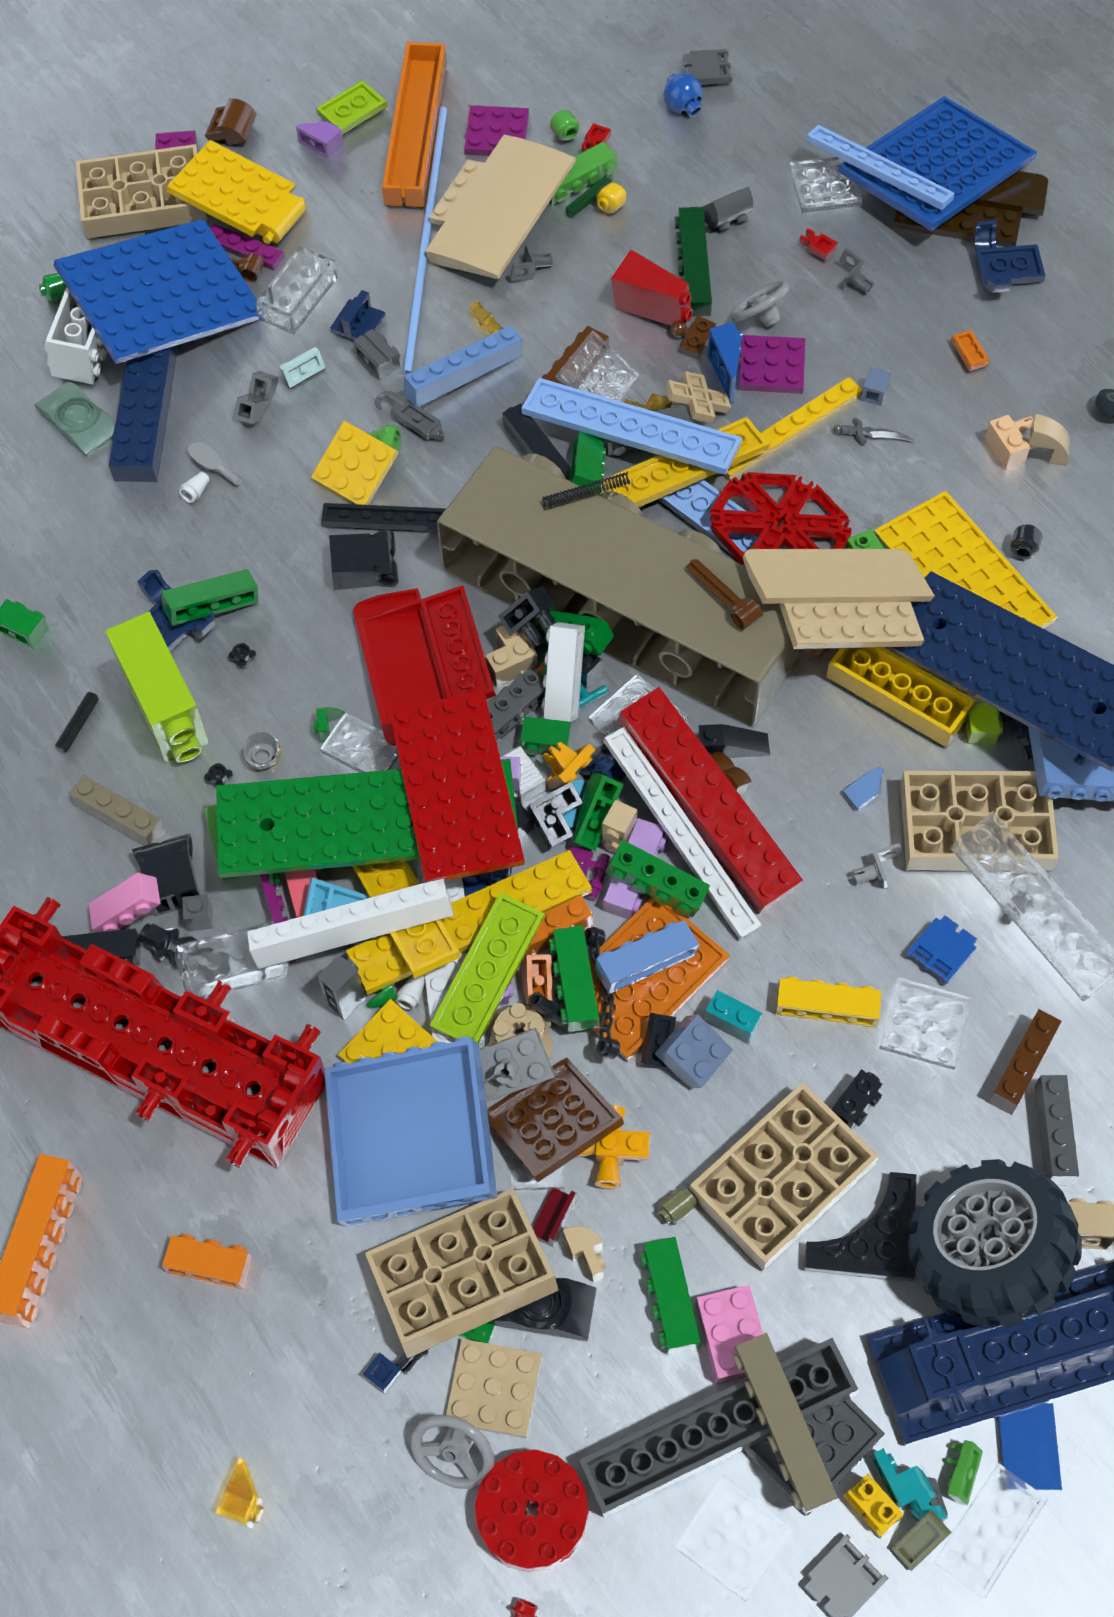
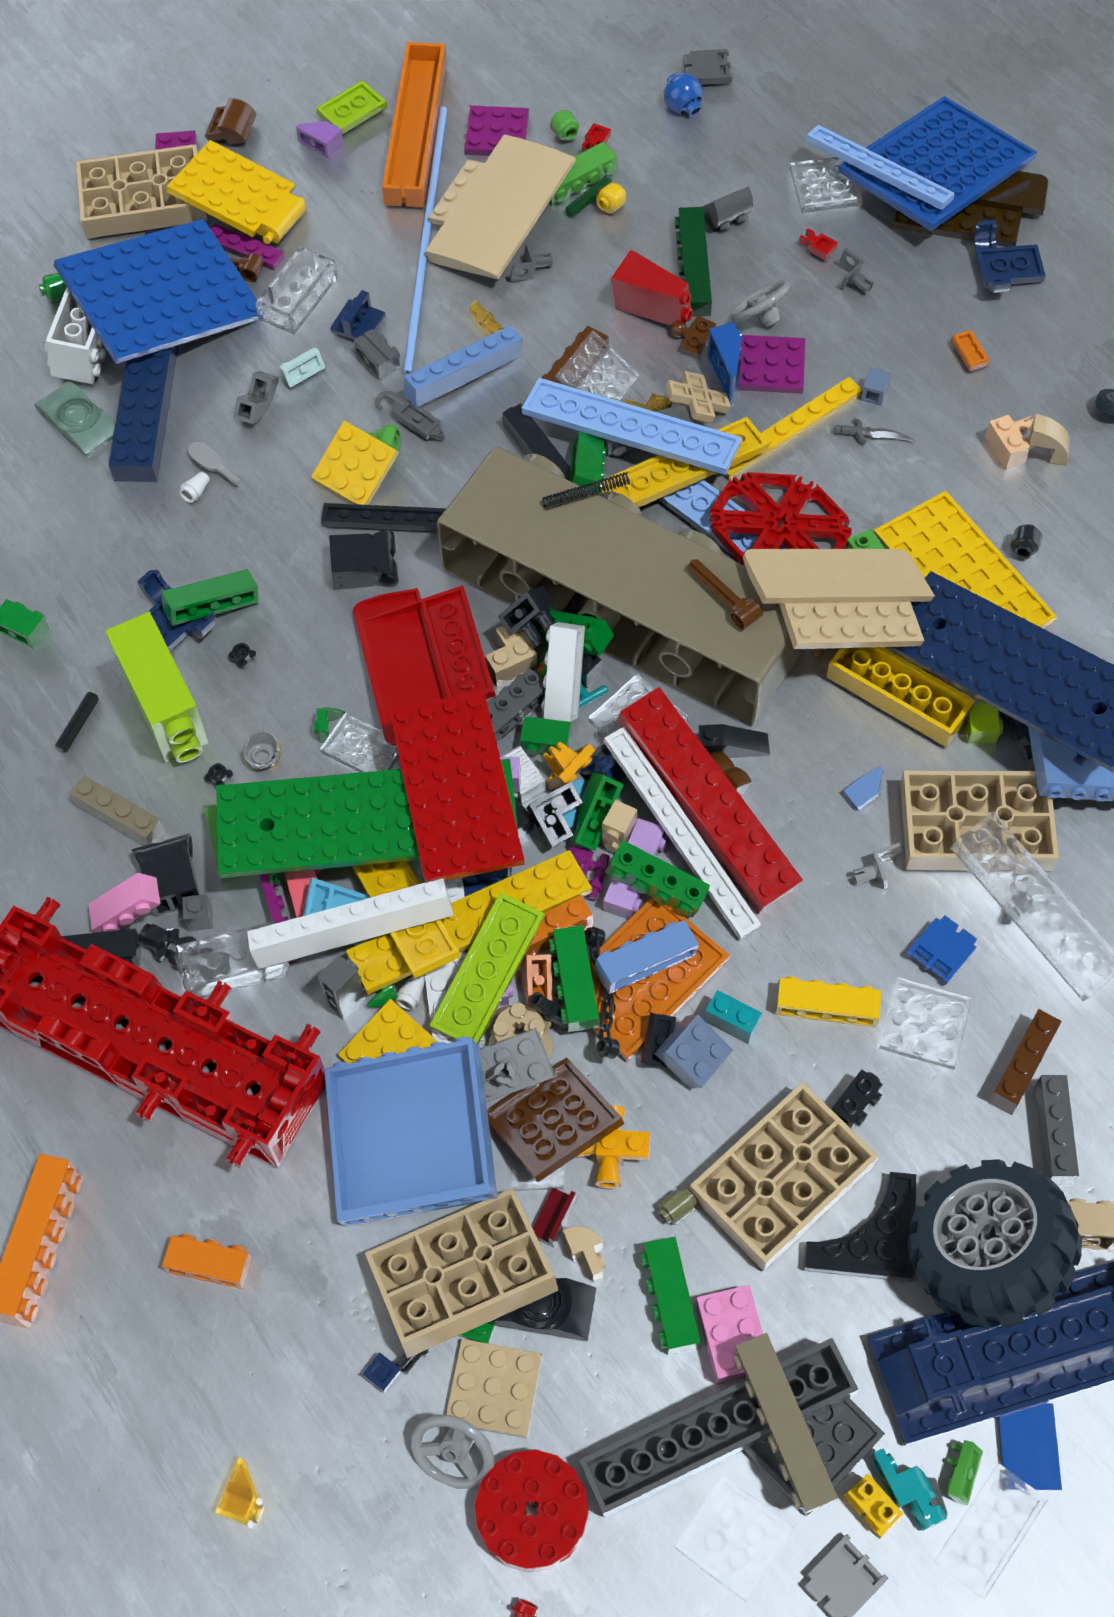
(921, 1540): olive tile -> none

